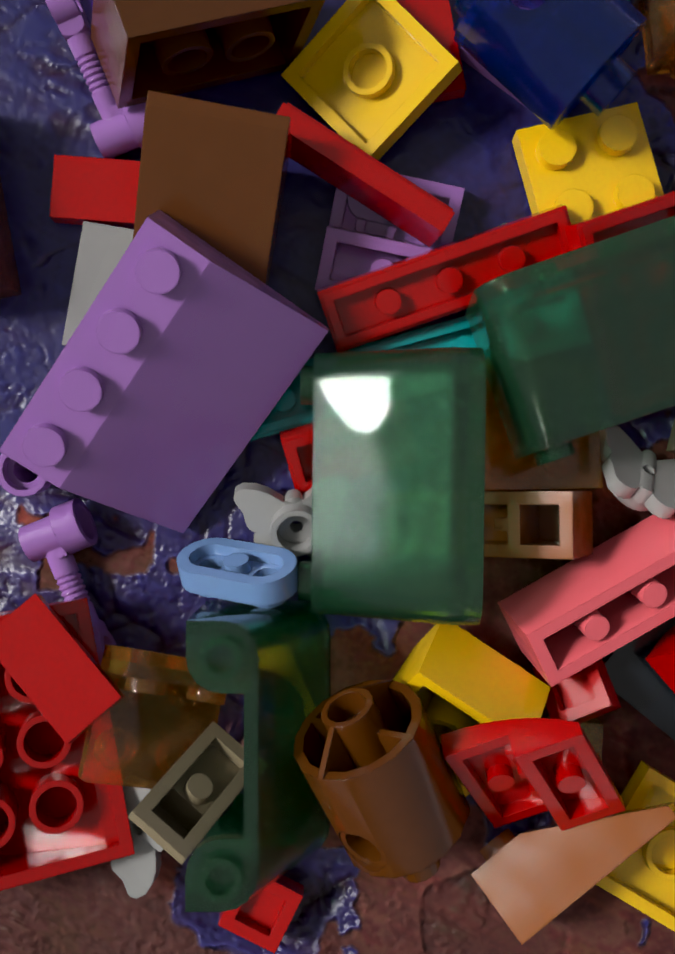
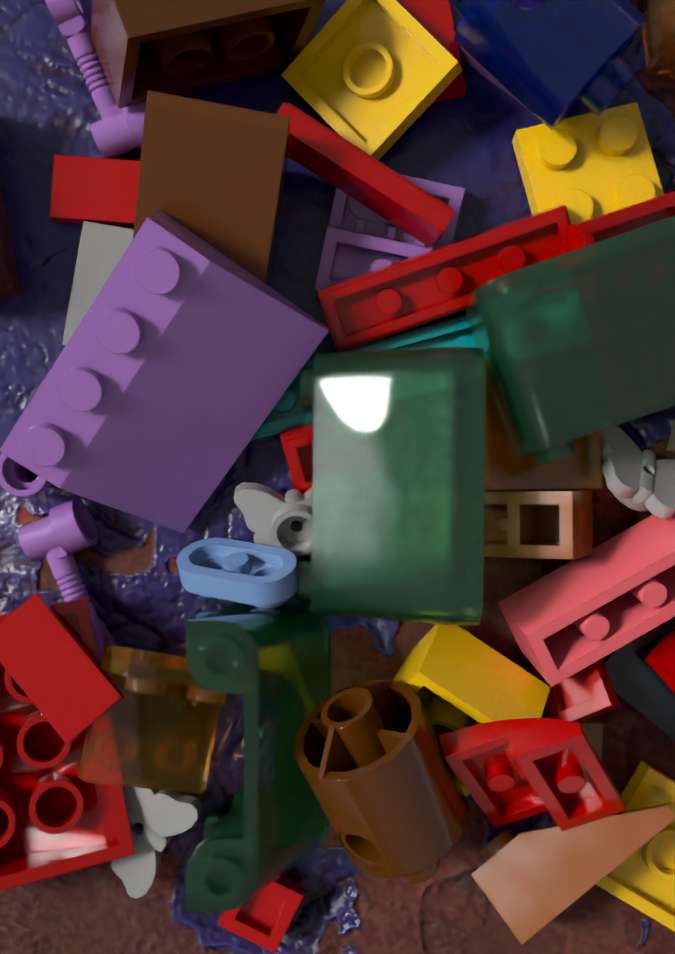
(193, 793): dark tan slope -> none

